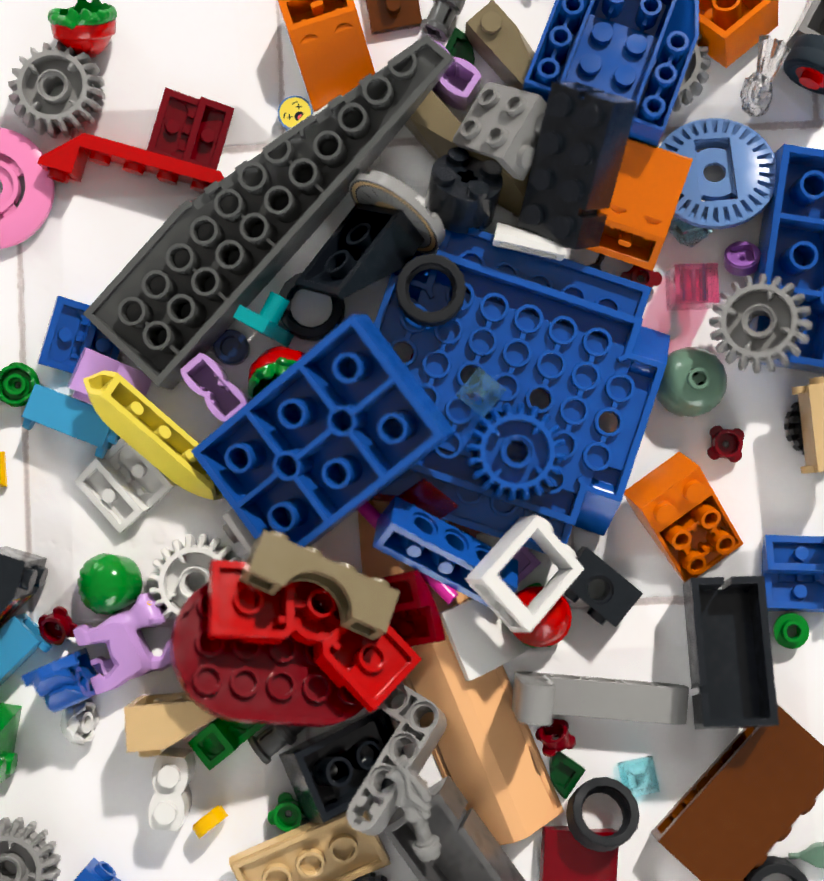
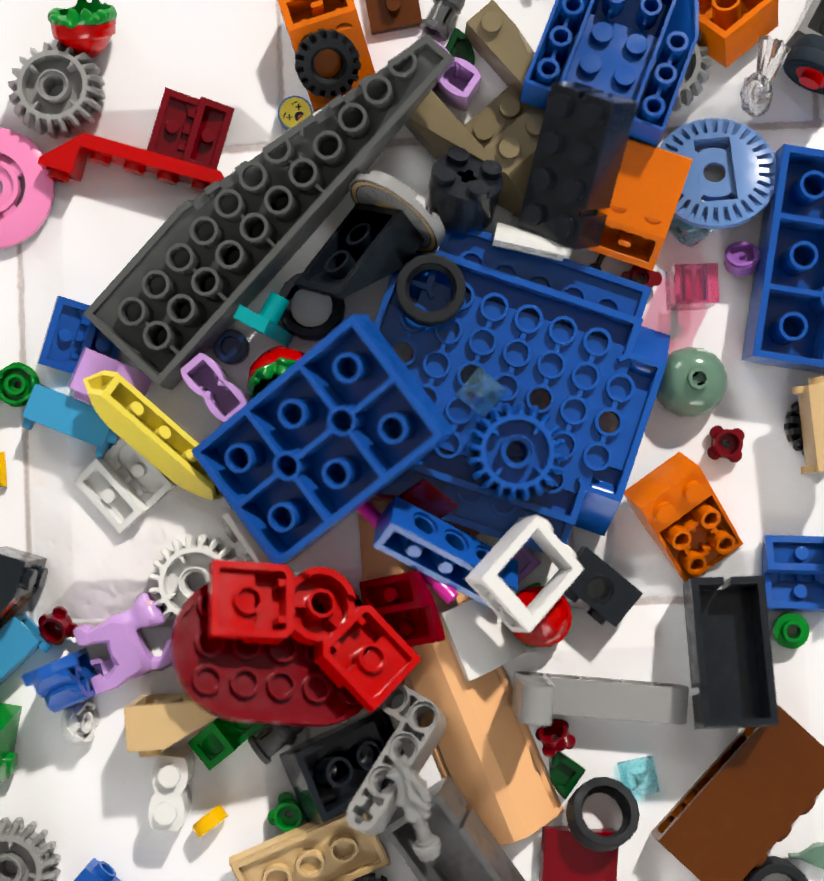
(109, 583): green hair -> none
(348, 71): none -> black tyre
(362, 601): dark tan arch -> none
(503, 126): light grey bracket -> none
(760, 301): light grey gear -> none

